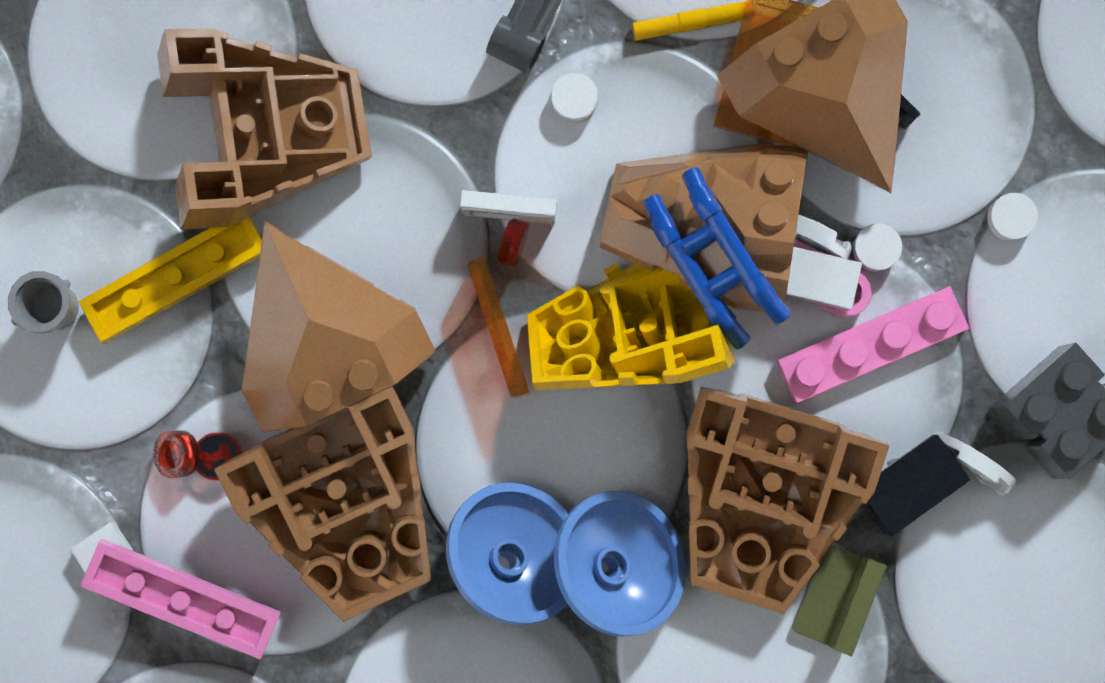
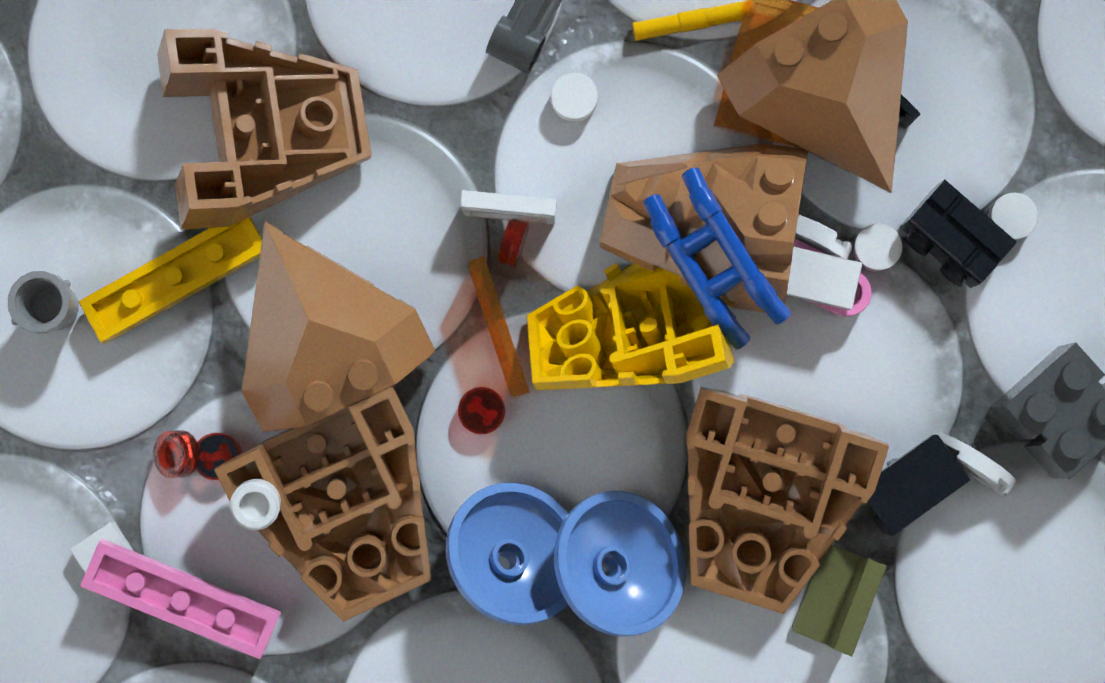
(255, 504): none -> white tile
(481, 410): none -> clear red tile
(872, 344): bright pink plate -> none
(956, 236): none -> black brick

